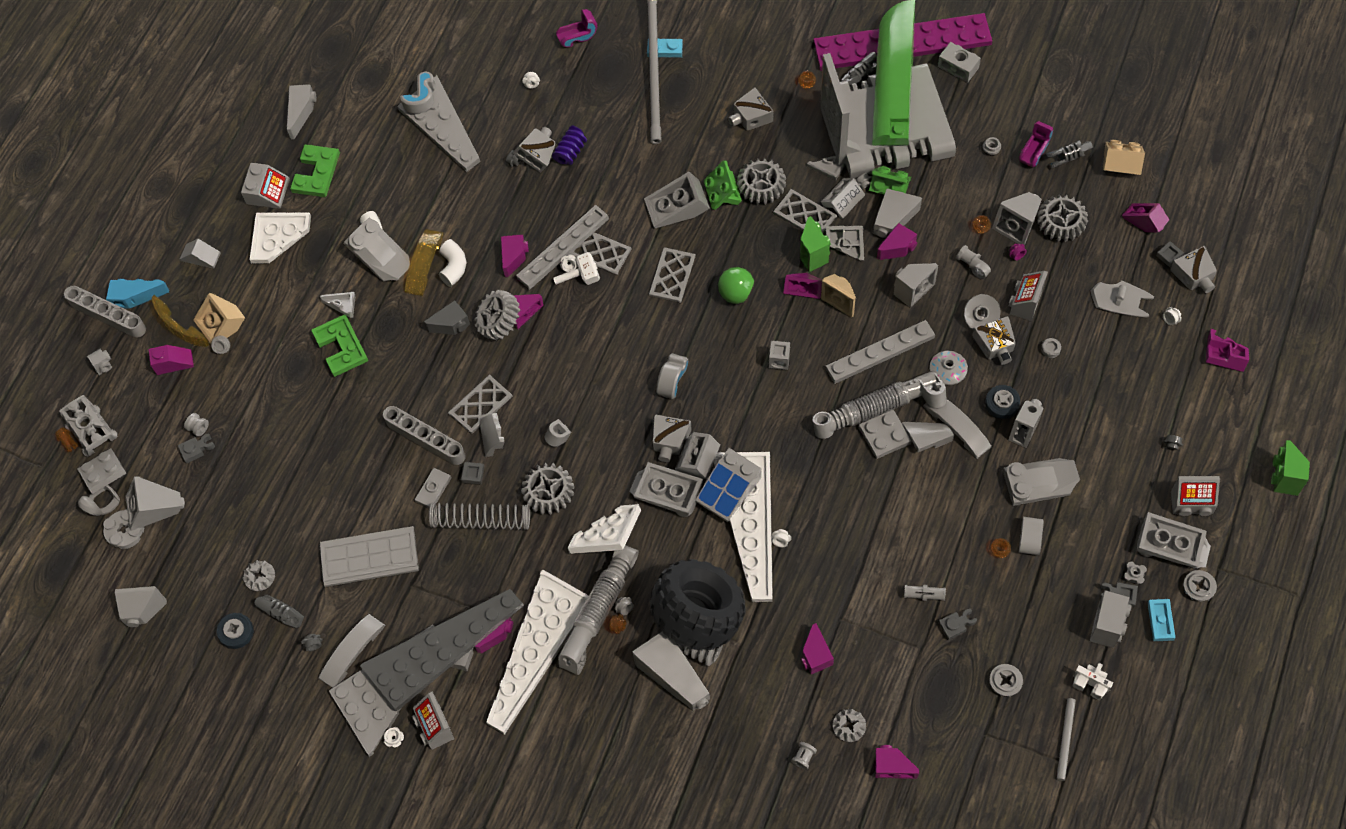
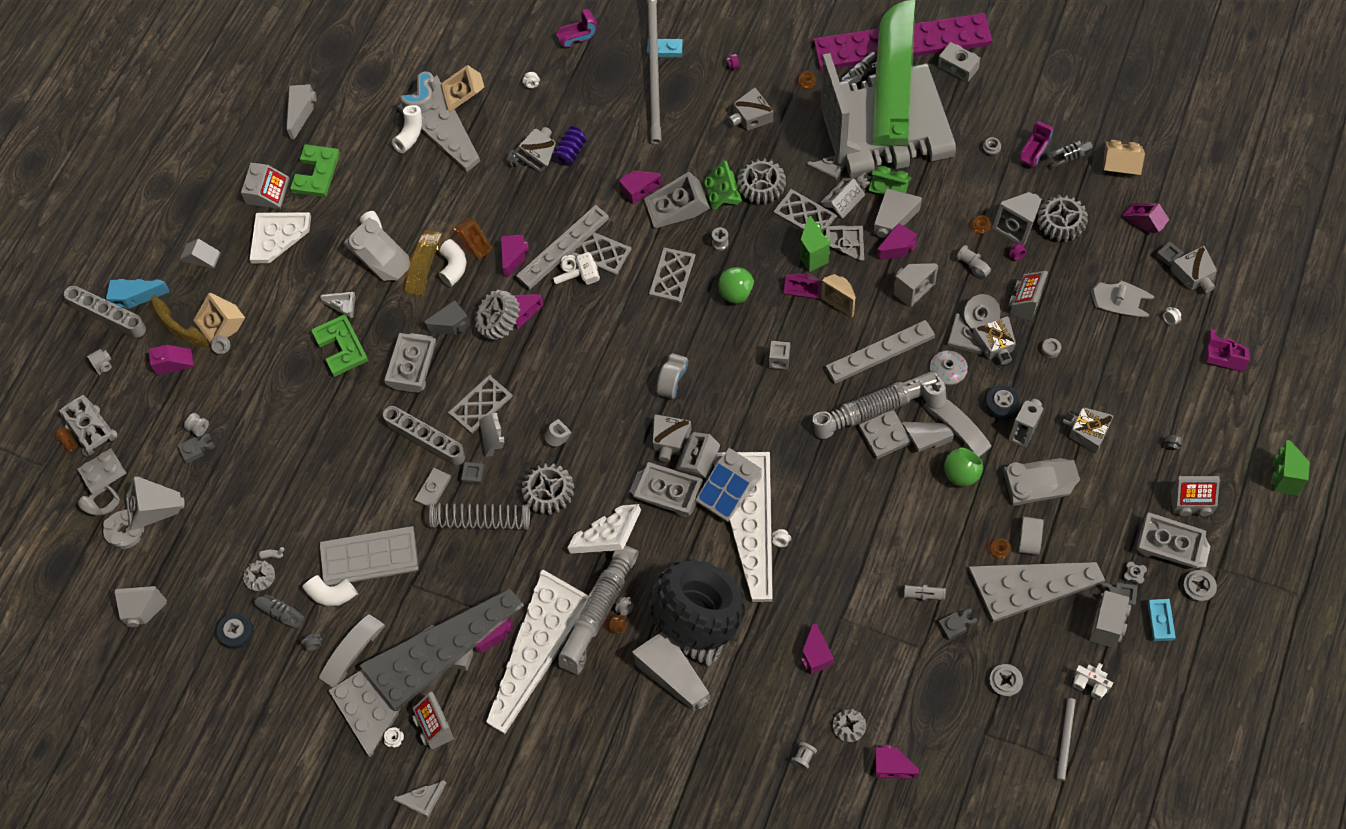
(271, 553): none -> light grey piece
(329, 595): none -> white cylinder
(410, 362): none -> light grey slope
(411, 129): none -> white cylinder
(422, 799): none -> light grey tile
(461, 87): none -> tan slope
(473, 237): none -> clear orange slope
(639, 184): none -> magenta slope
(720, 239): none -> light grey bush
(733, 61): none -> magenta plate
(962, 337): none -> light grey tile
(963, 467): none -> bright green helmet
(1018, 588): none -> light grey wing
(1088, 427): none -> torso

